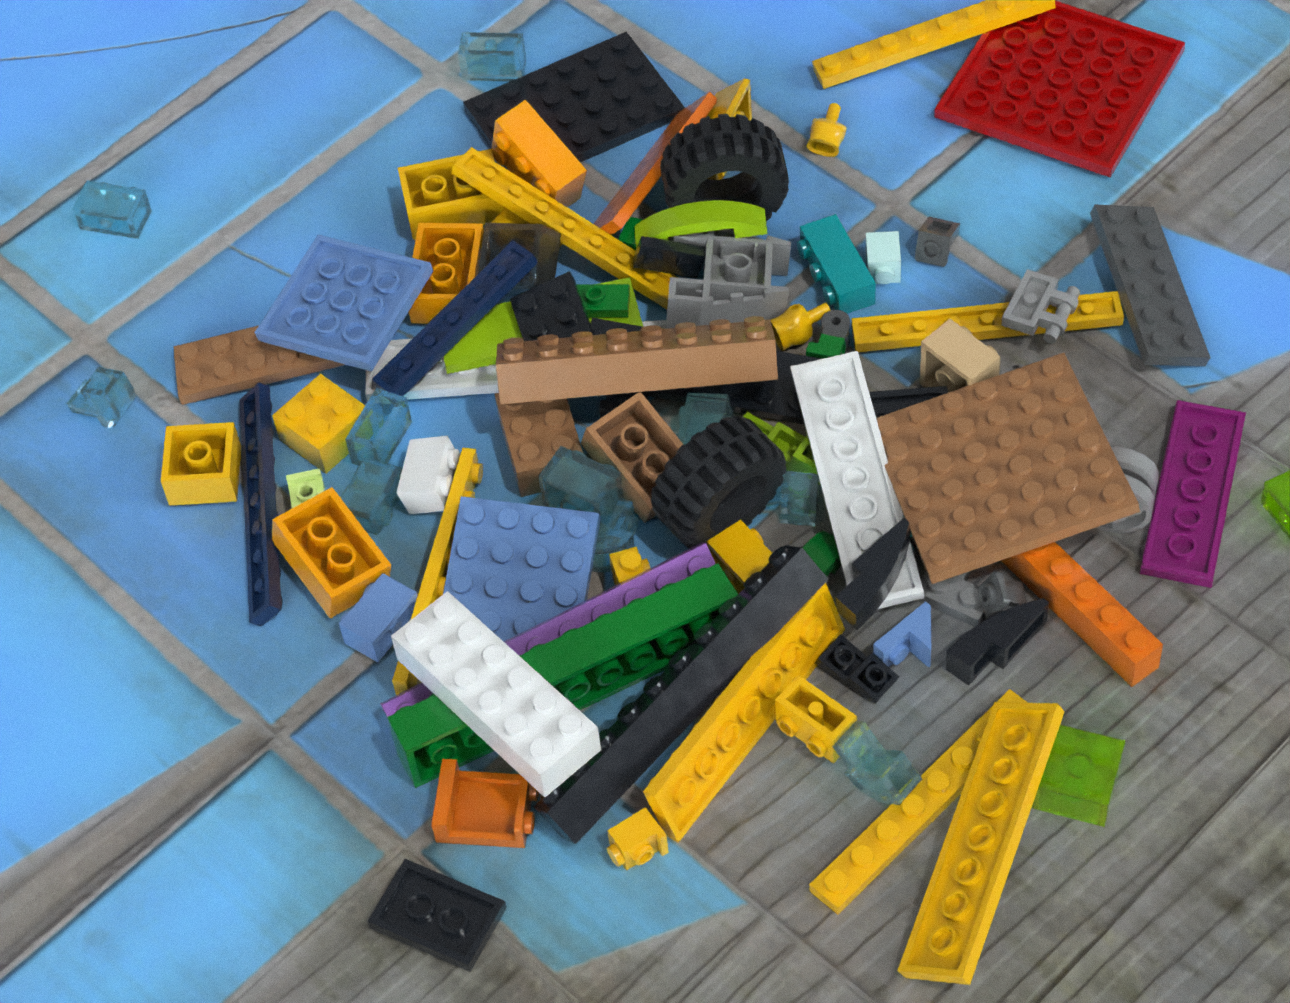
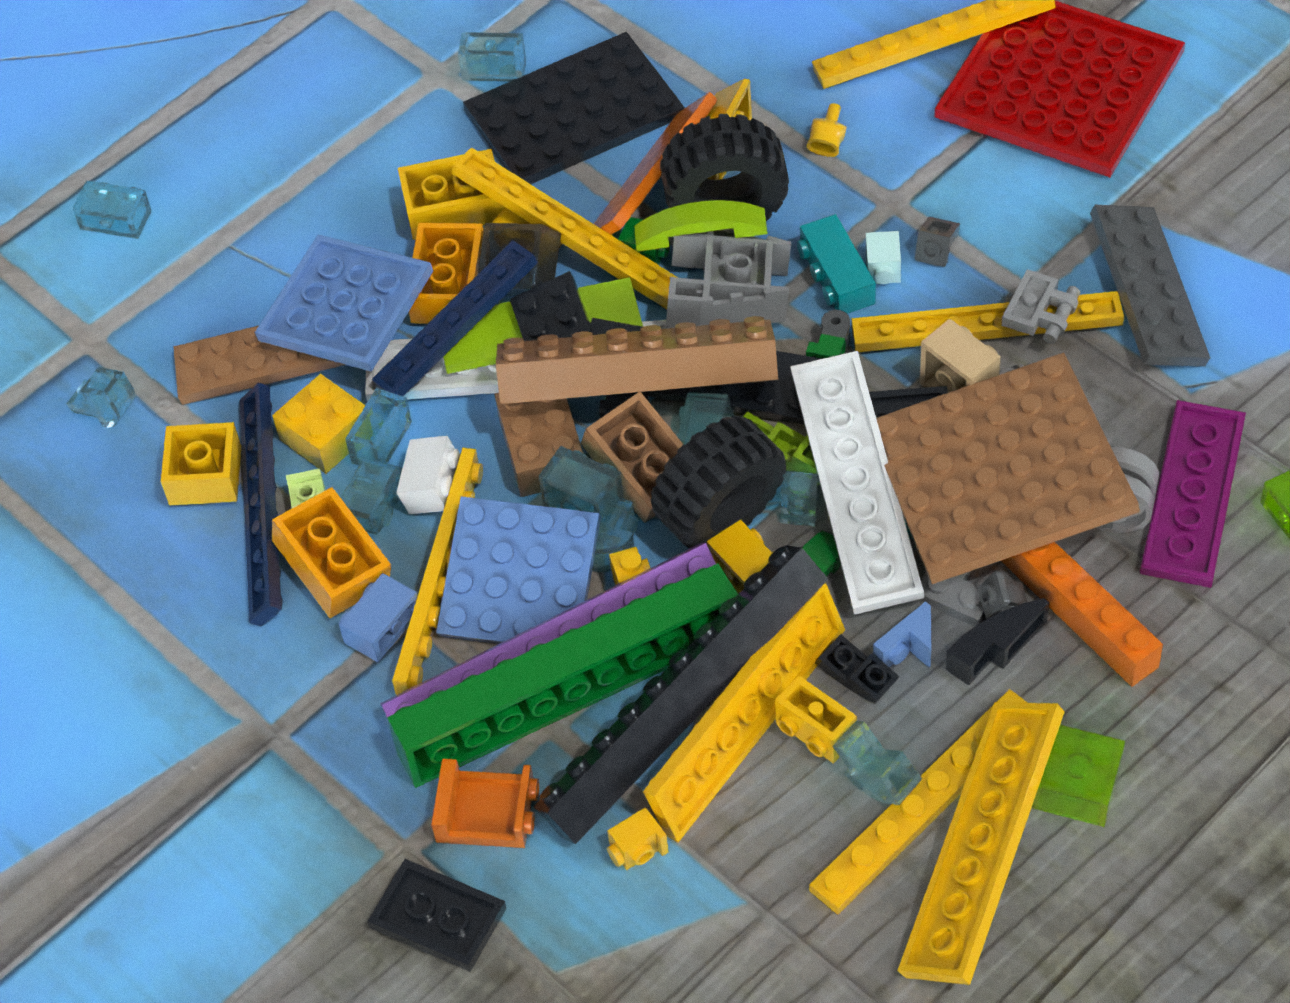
(496, 693): white brick -> none
(537, 154): light orange brick -> none
(605, 300): green plate -> none
(669, 257): black plate -> none
(795, 324): yellow piece -> none
(874, 575): black slope -> none

